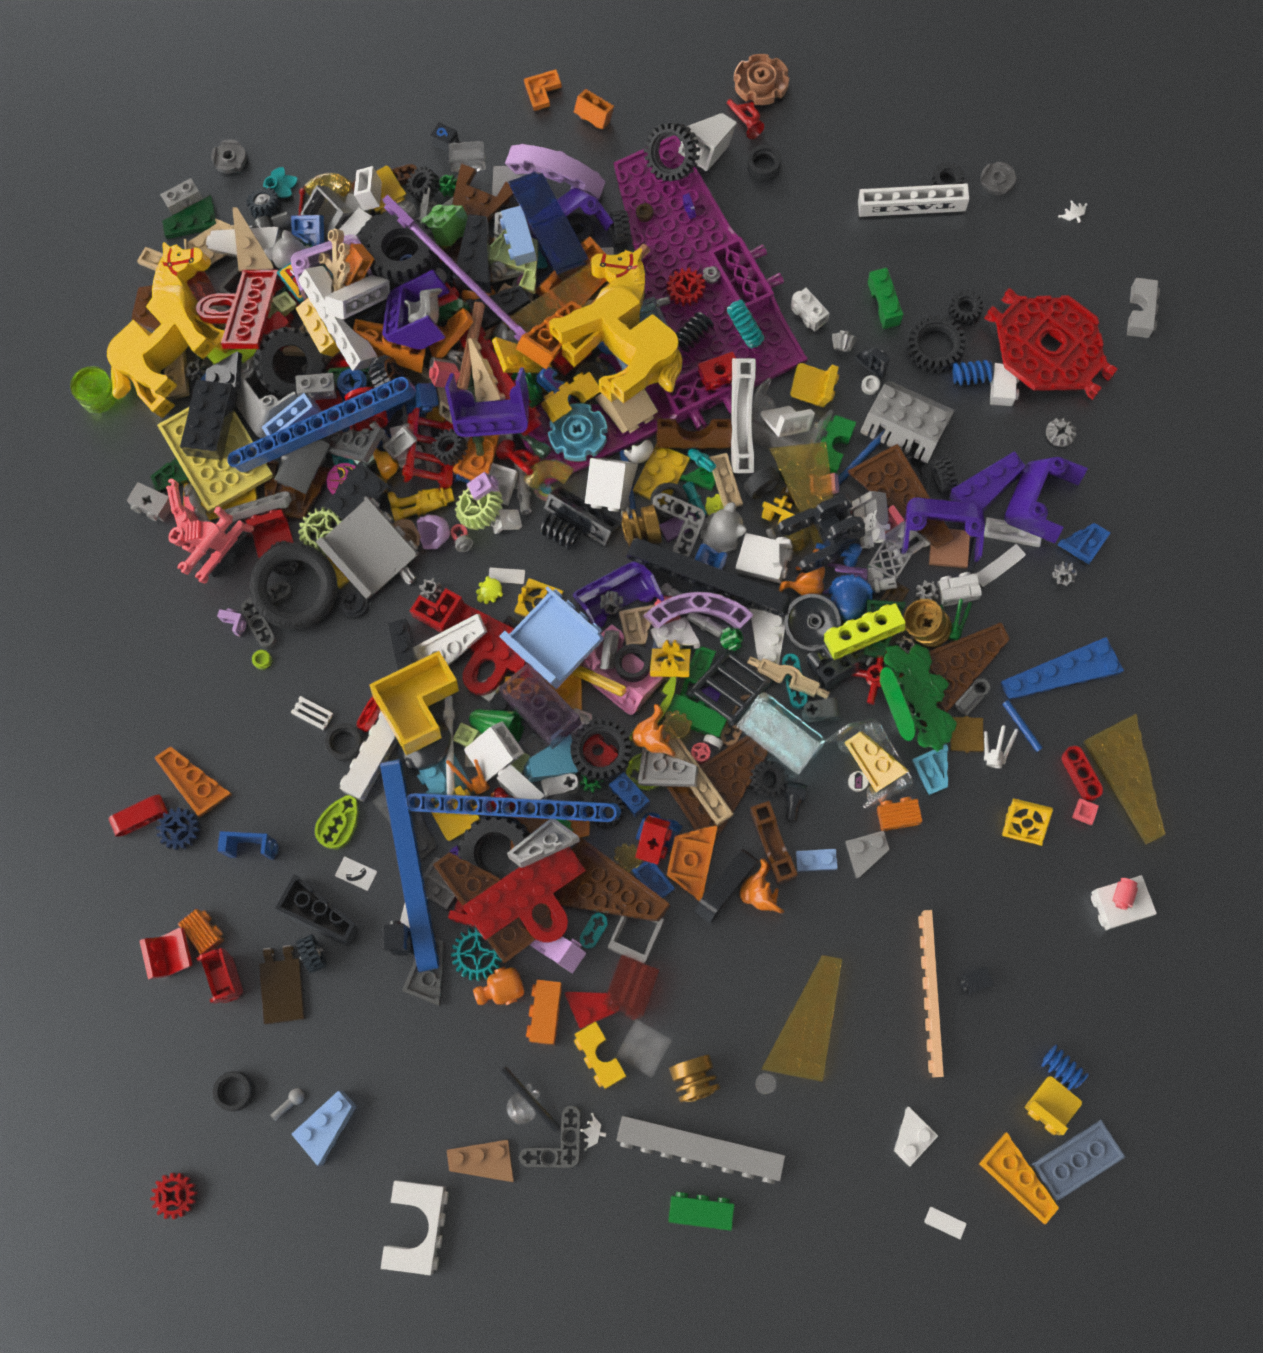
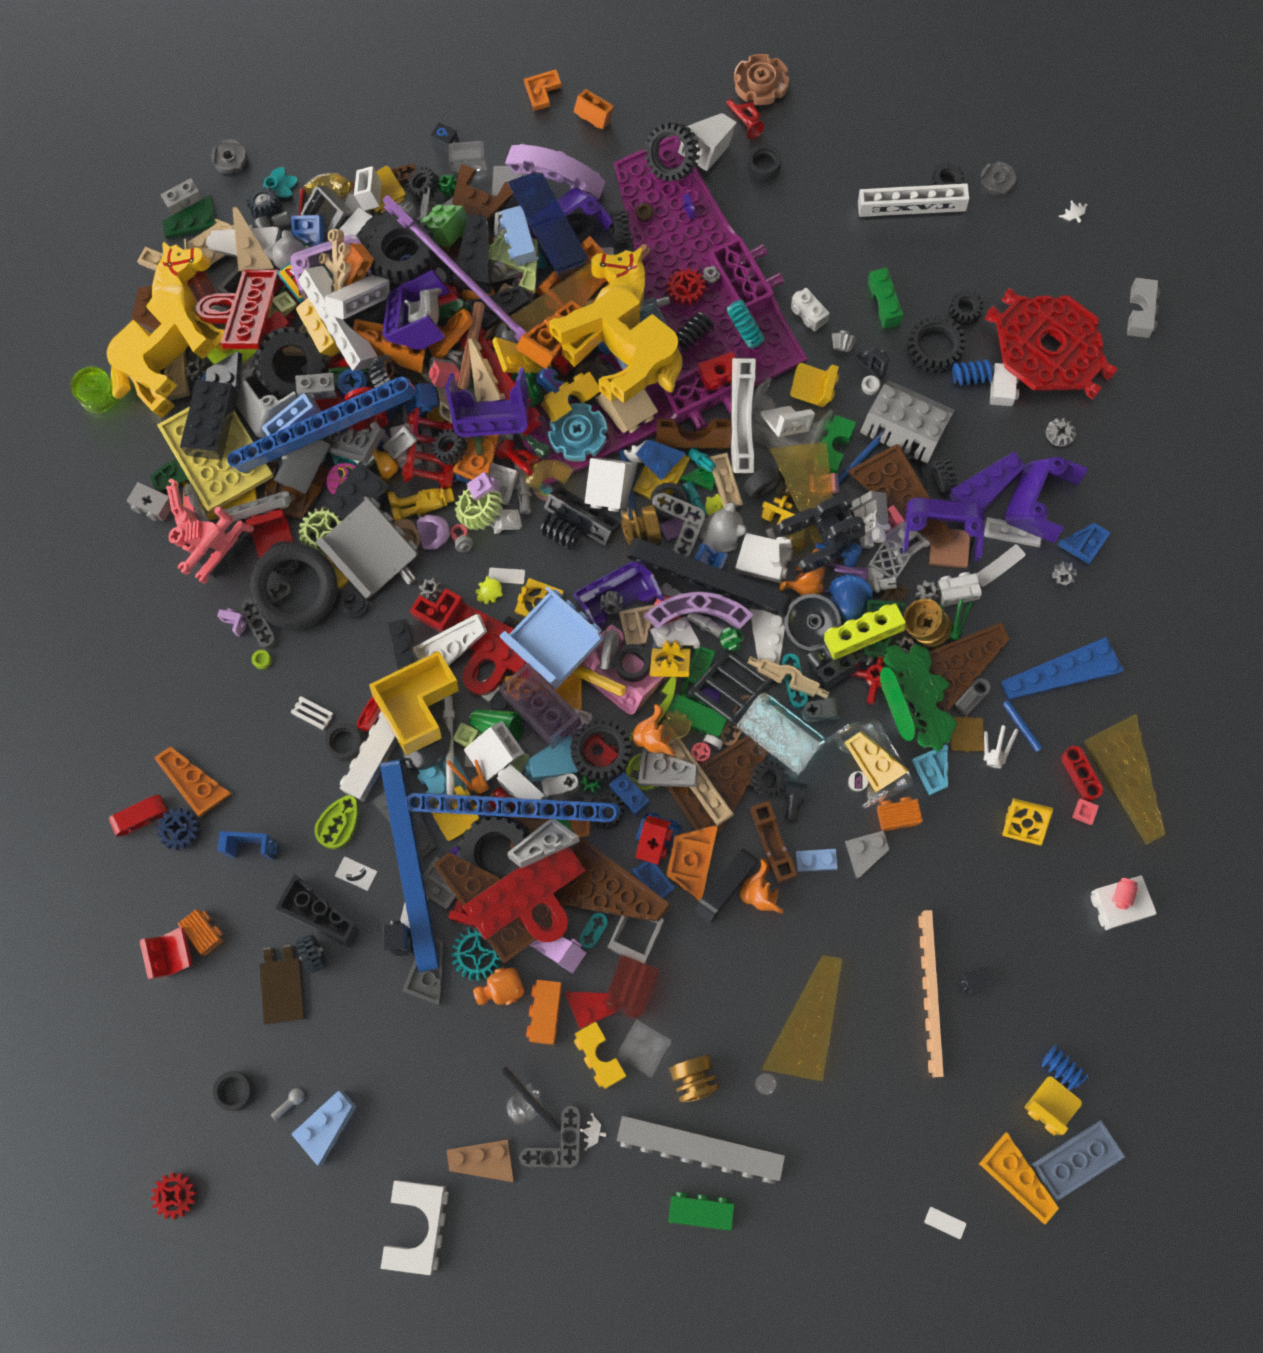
(221, 976): red piece -> none
(626, 857): clear yellow piece -> none
(658, 457): none -> blue wing
(913, 1137): white wing -> none

